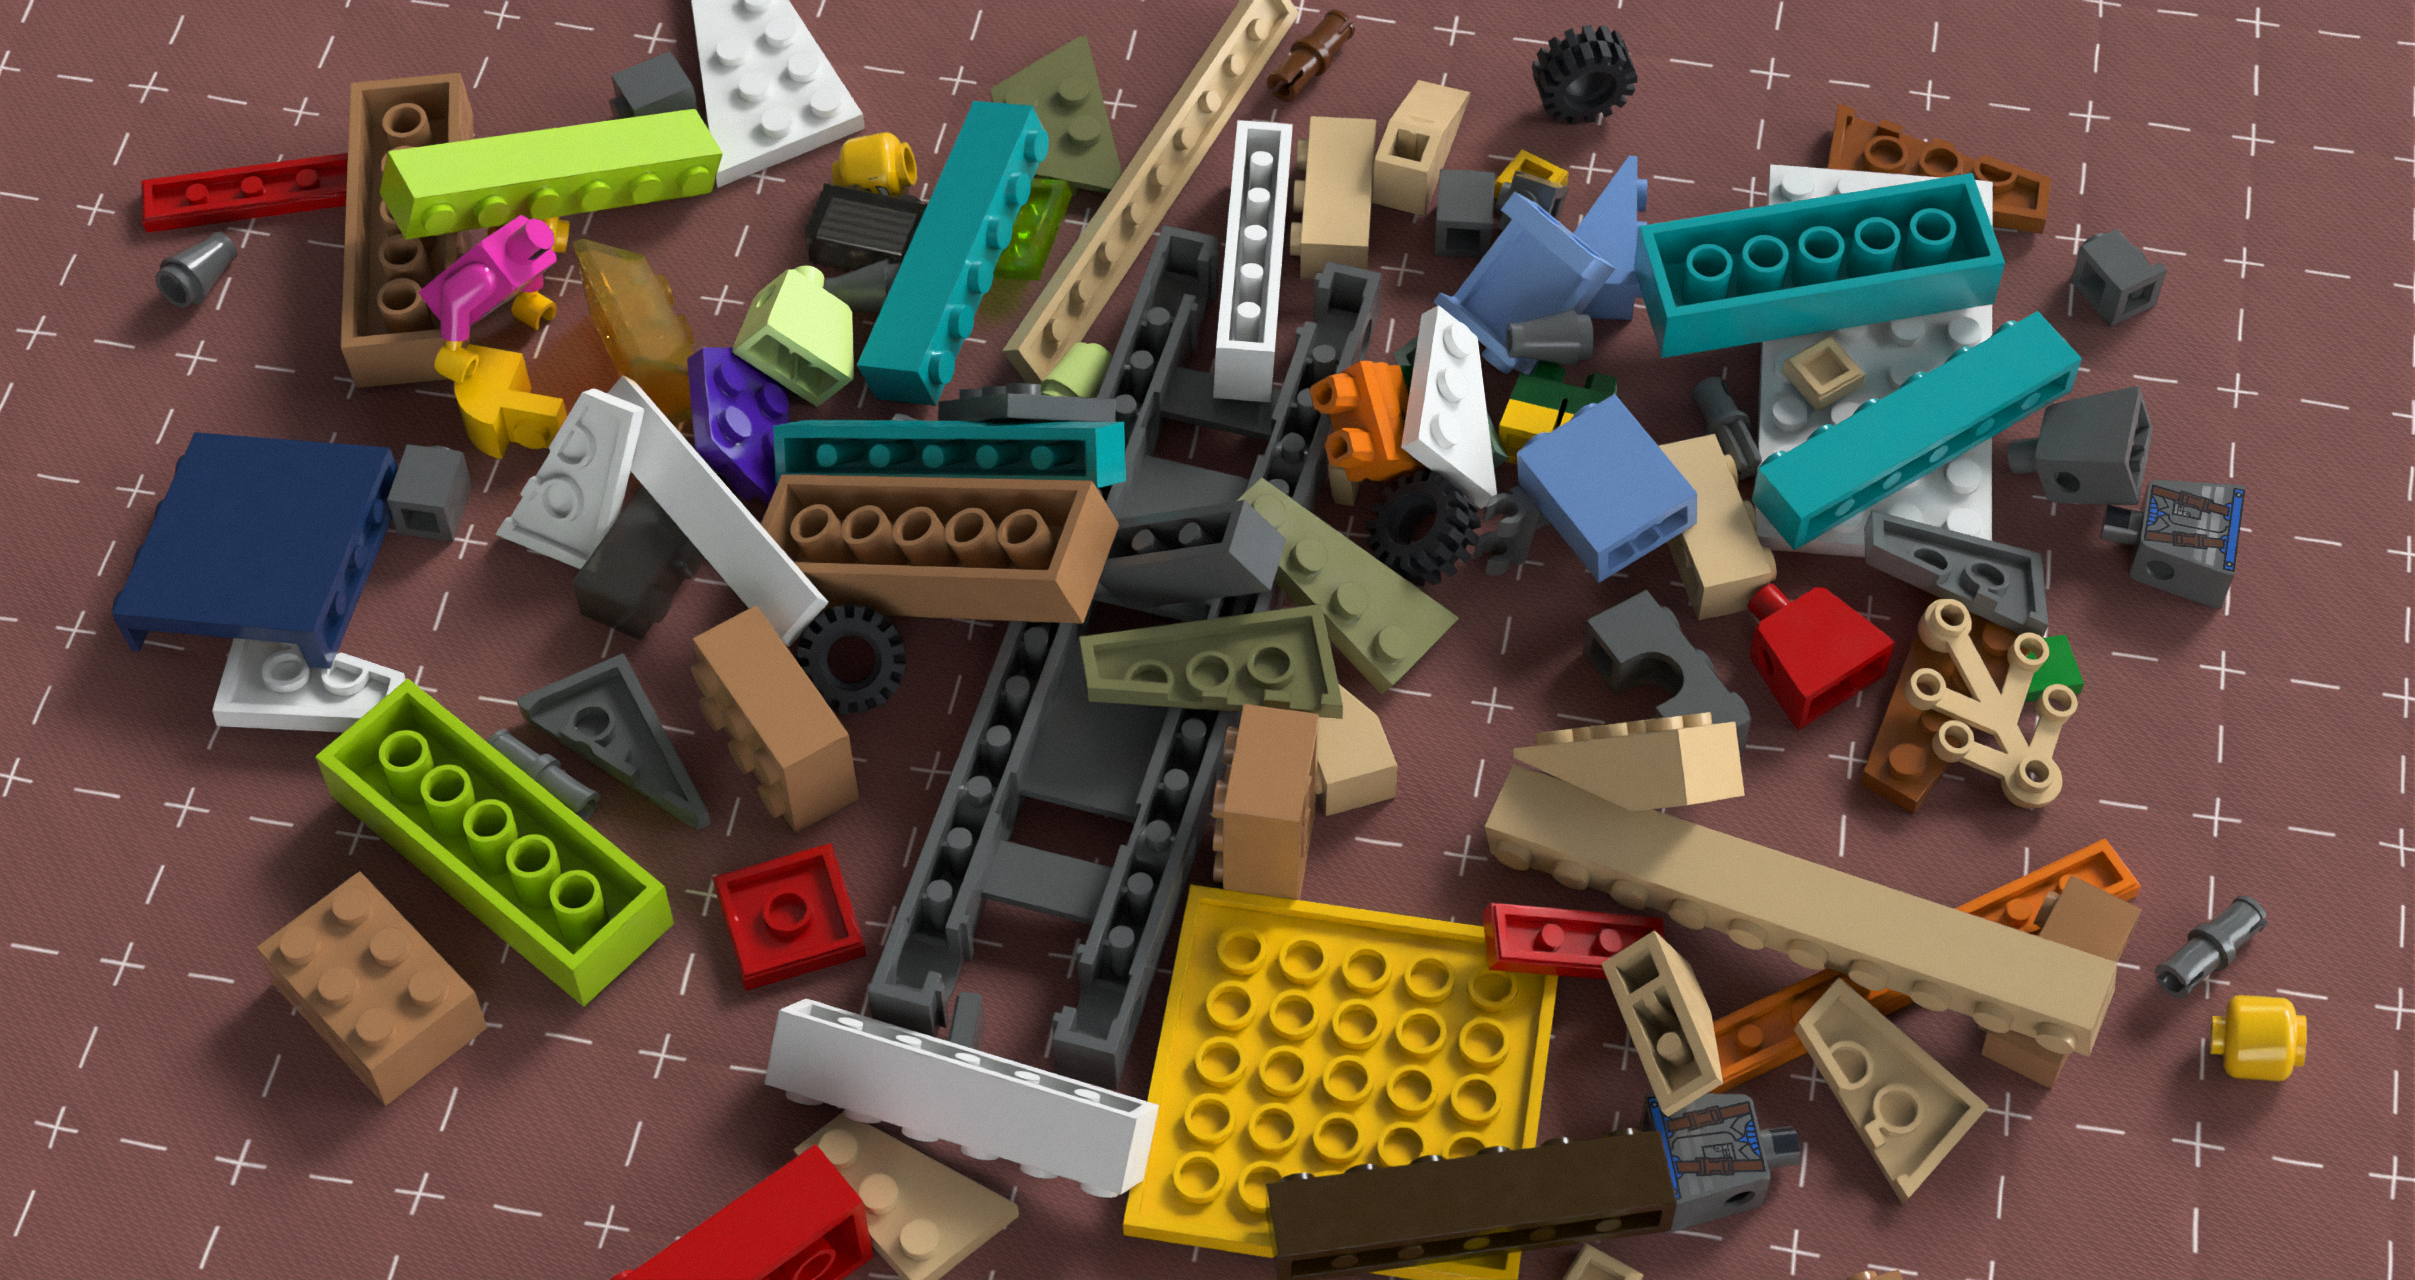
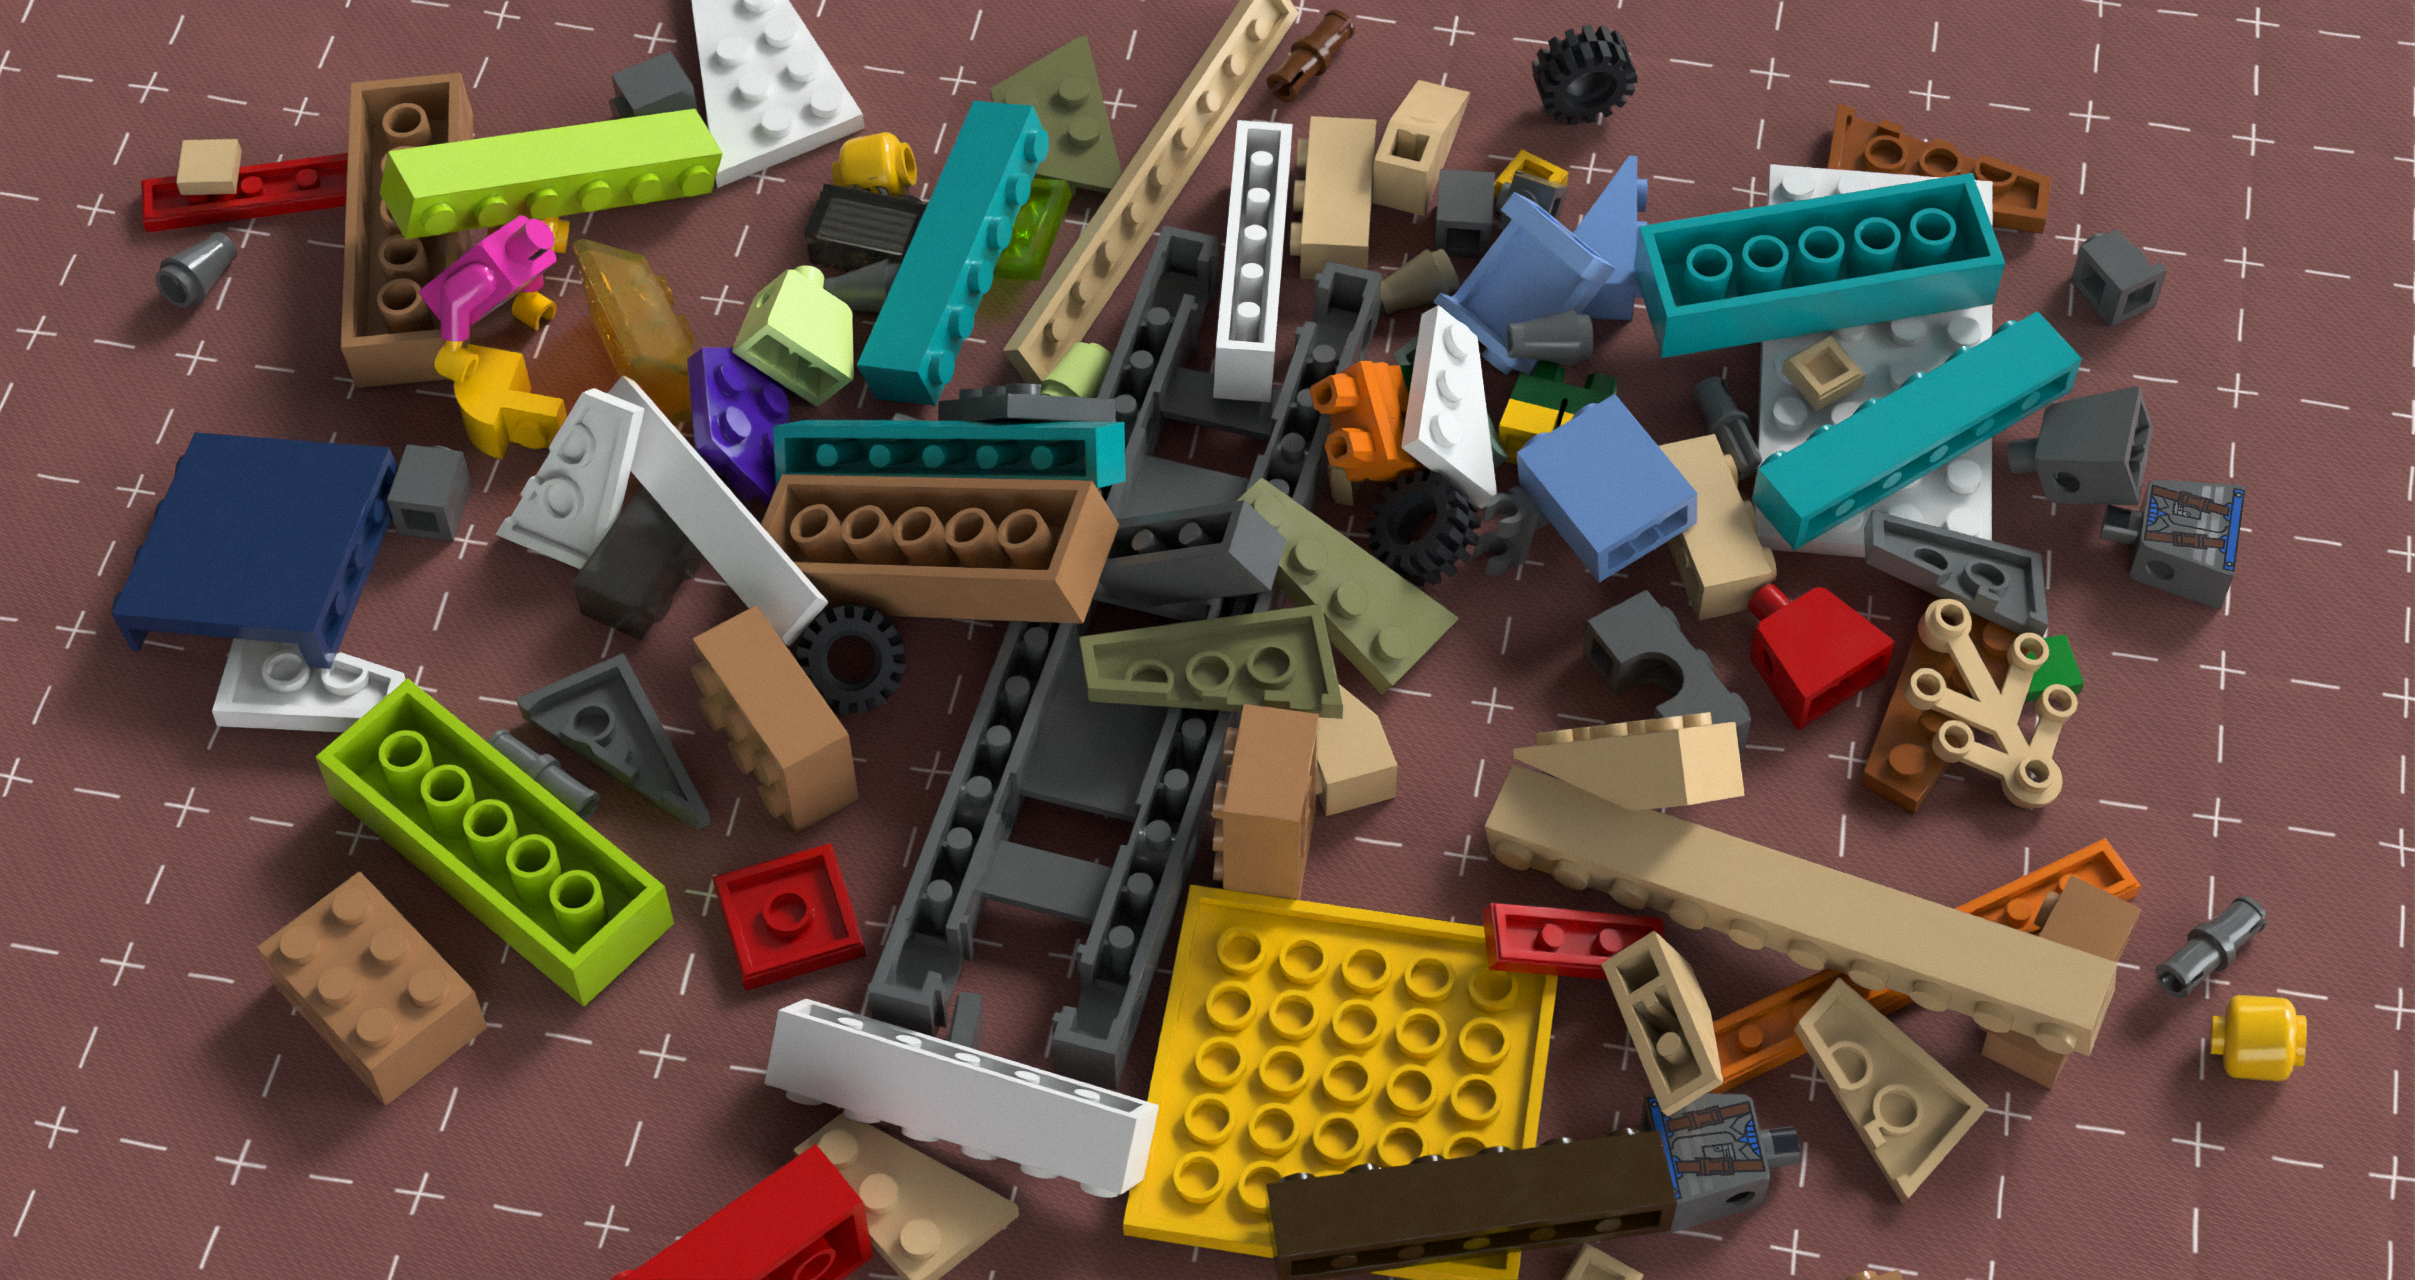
(209, 167): none -> tan tile
(1418, 282): none -> dark tan cone

